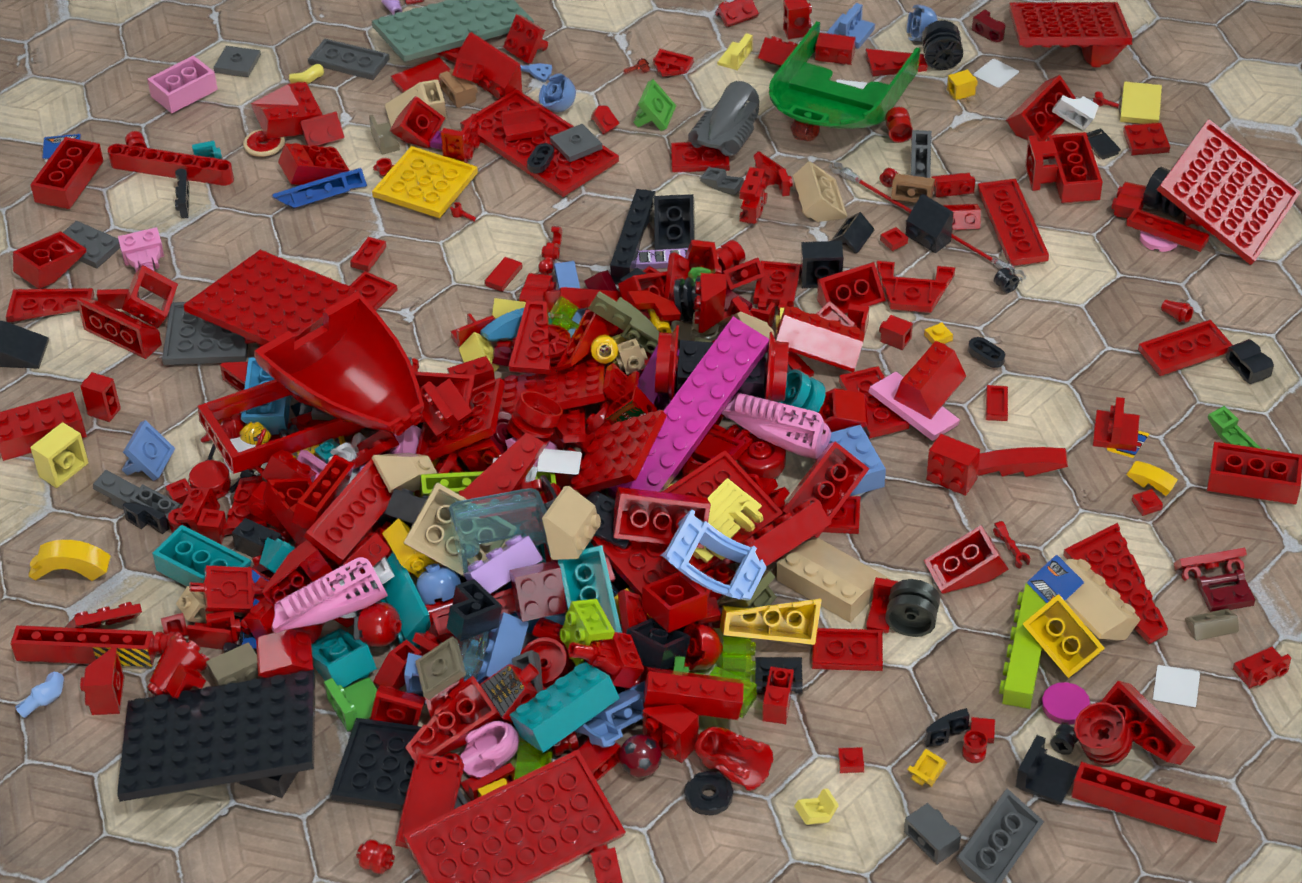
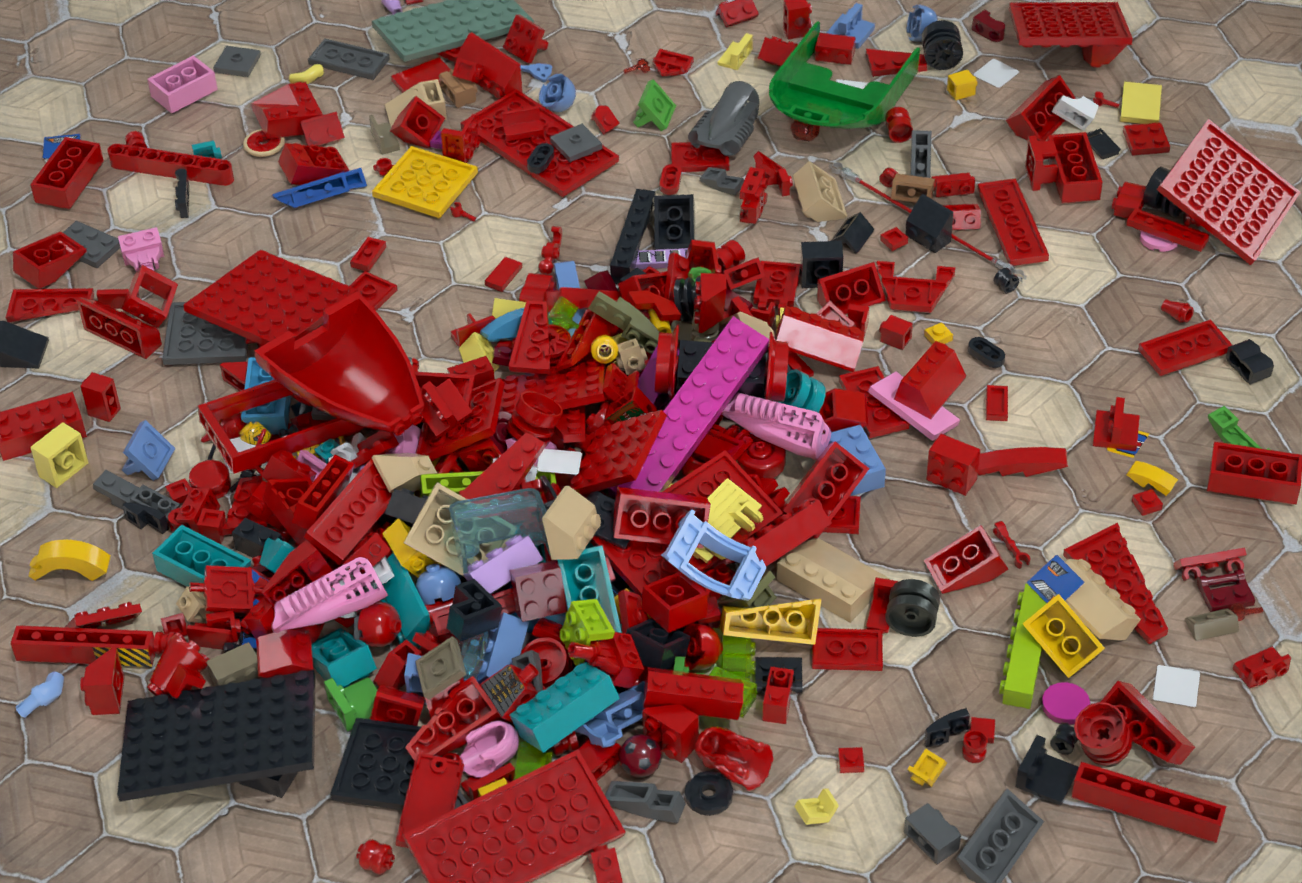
(646, 800): none -> dark grey slope
(670, 179): none -> red plate
(1241, 611): none -> clear red hand

